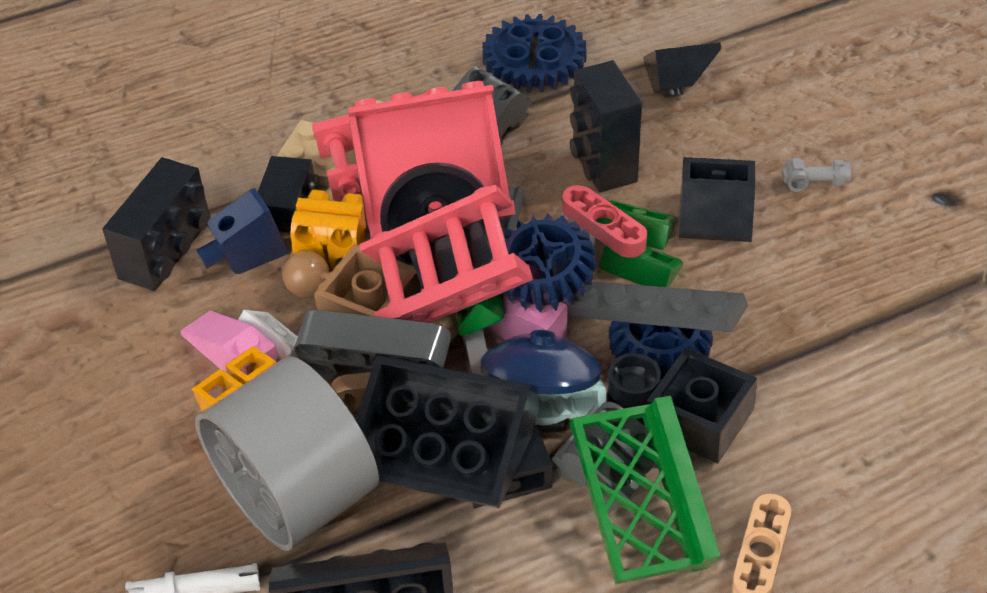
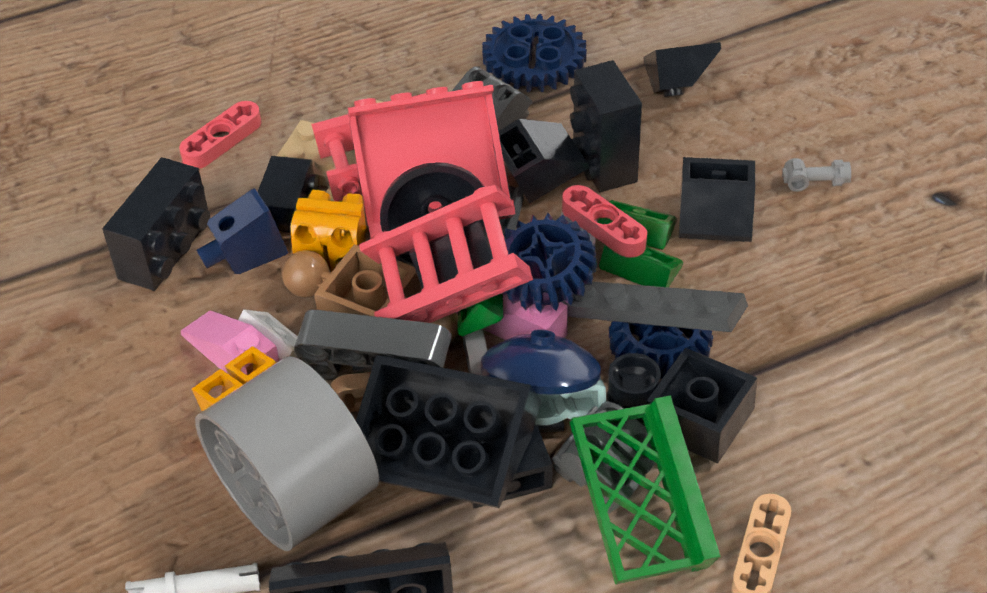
(203, 148): none -> coral beam
(540, 156): none -> black slope

